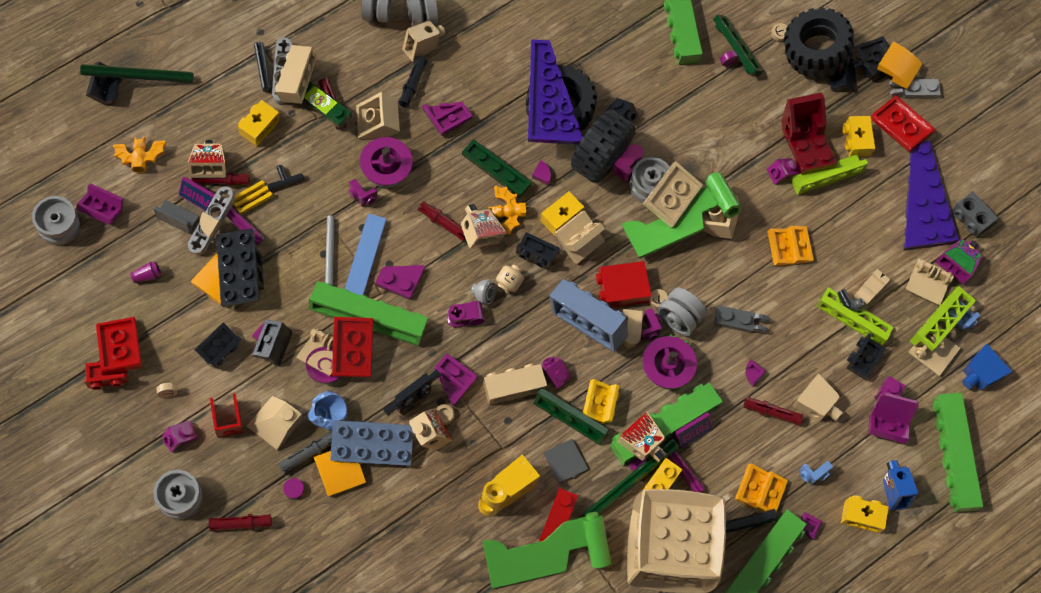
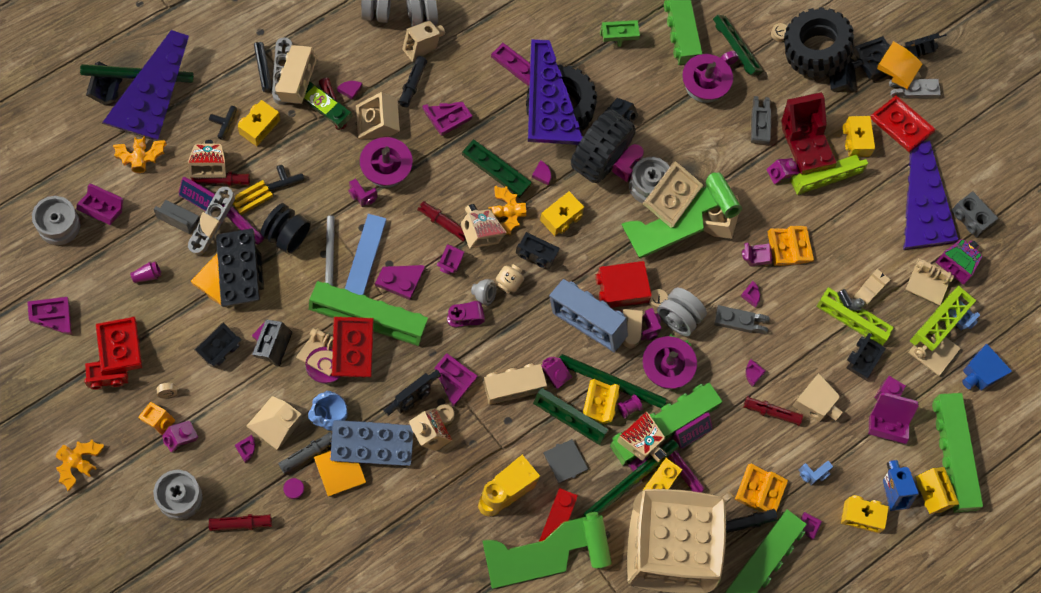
(51, 314): none -> magenta wing
(74, 459): none -> light orange animal
(146, 100): none -> dark purple wing
(156, 418): none -> light orange bracket
(225, 122): none -> black piece
(234, 428): red piece -> none
(246, 448): none -> magenta tile
(285, 228): none -> black wheel
(350, 88): none -> magenta tile
(450, 259): none -> magenta bracket
(512, 62): none -> magenta tile
(580, 236): tan bracket -> none
(609, 379): none -> dark green axle
(620, 31): none -> bright green panel
(630, 406): none -> magenta bush
(707, 77): none -> magenta piece
(752, 294): none -> magenta tile
(757, 254): none -> magenta bracket
(761, 121): none -> dark grey hinge
(923, 45): none -> black hinge
(936, 490): none -> yellow brick

